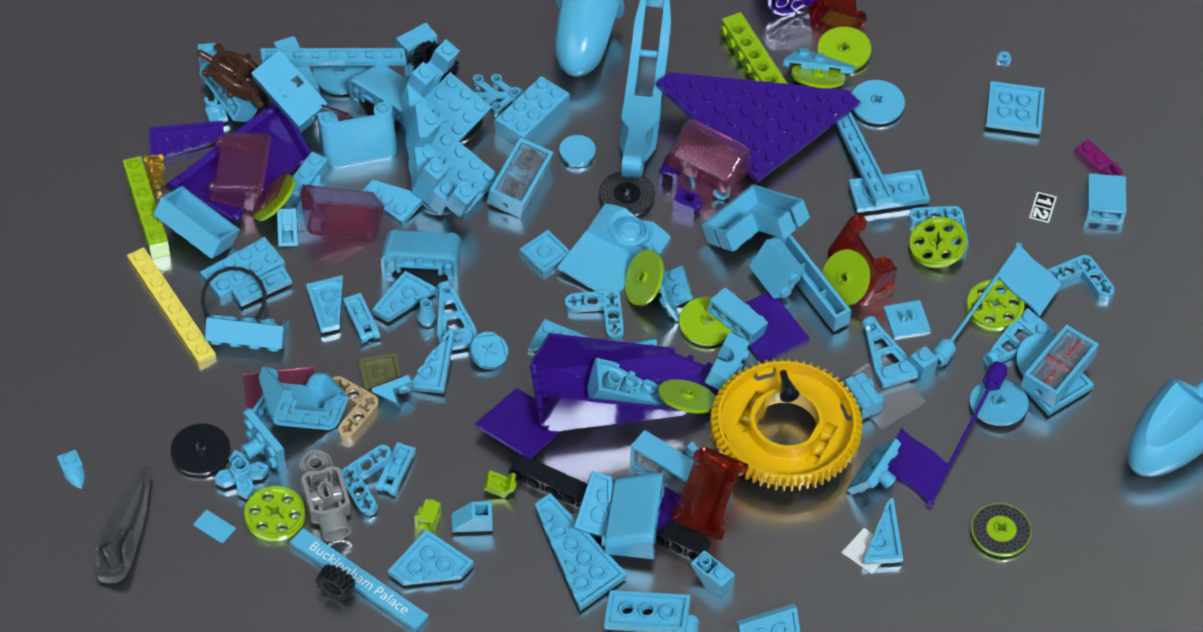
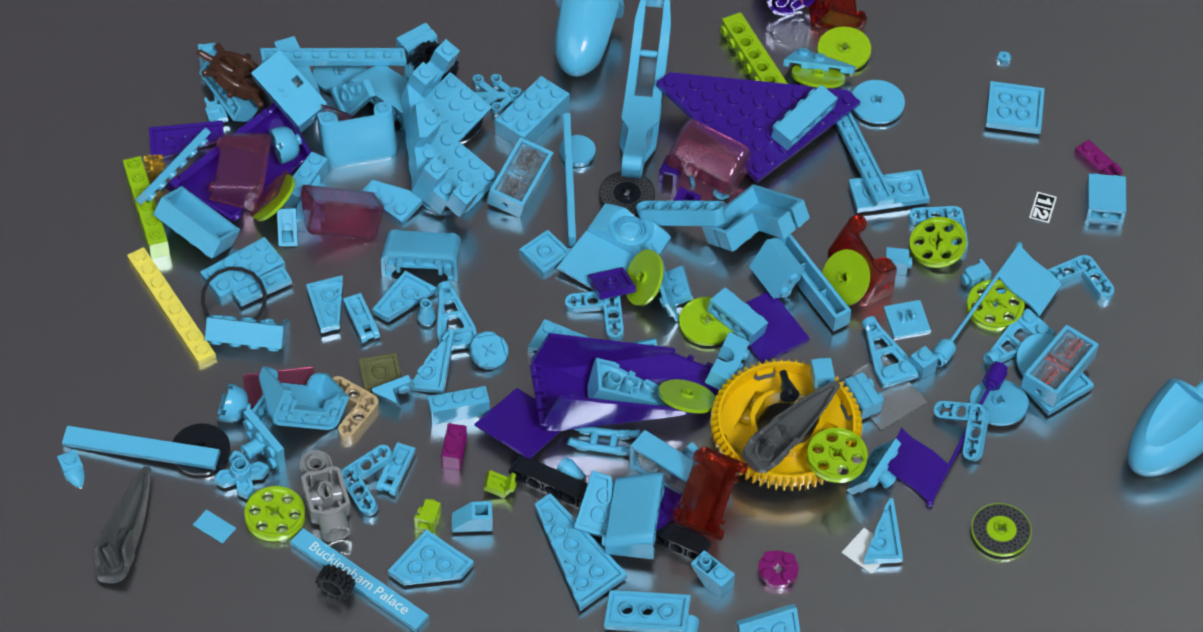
(141, 447): none -> medium azure tile
(170, 171): none -> medium azure plate
(233, 404): none -> medium azure cylinder
(285, 143): none -> medium azure cylinder
(353, 96): none -> medium azure wing
(454, 447): none -> magenta brick
(458, 405): none -> medium azure brick
(569, 180): none -> medium azure tile
(570, 468): none -> medium azure cone
(611, 283): none -> dark purple tile
(612, 448): none -> medium azure piece
(682, 213): none -> medium azure beam
(775, 559): none -> magenta plate
(786, 430): none -> dark grey piece
(803, 117): none -> medium azure brick
(821, 372): none -> medium azure brick
(837, 447): none -> lime wedge
(900, 258): none -> medium azure brick
(969, 417): none -> medium azure beam
(975, 274): none -> medium azure brick

